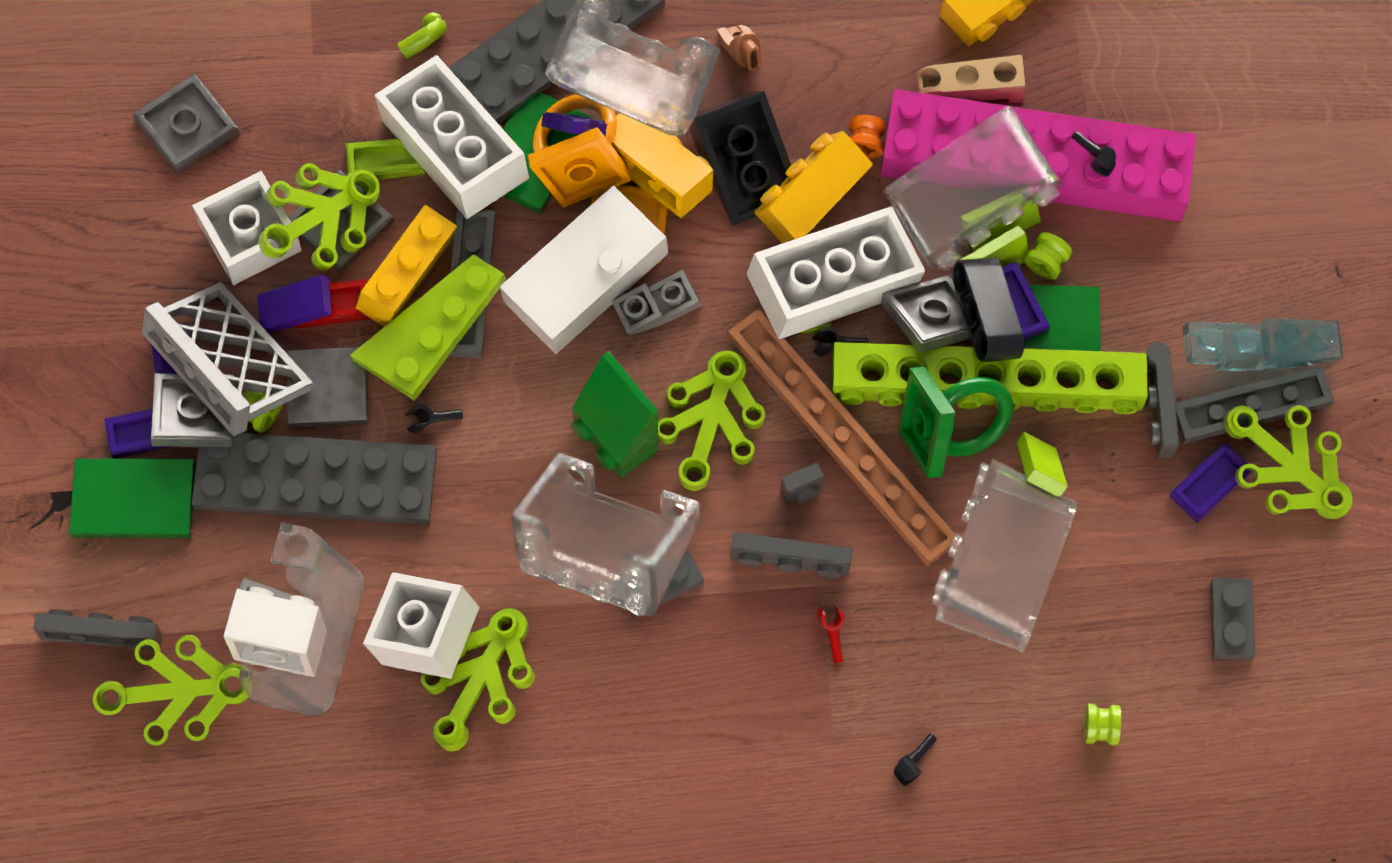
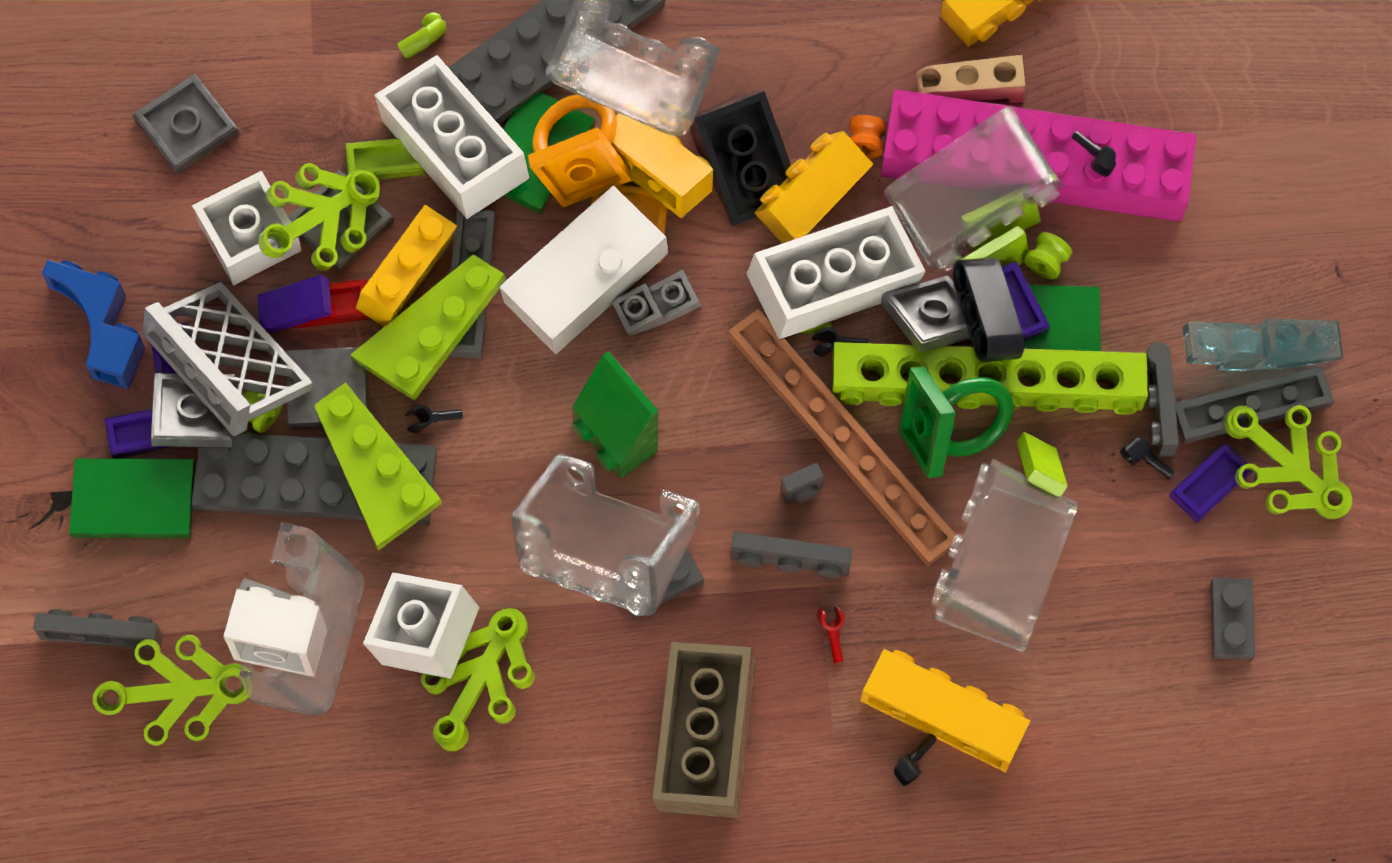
(113, 350): none -> blue arch
(377, 471): none -> lime wing
(572, 123): dark purple tile -> none
(704, 730): none -> dark tan brick
(712, 413): lime plant -> none
(741, 45): nougat piece -> none
(945, 709): none -> yellow brick
(1102, 724): lime wheel -> none
(1140, 449): none -> black hand

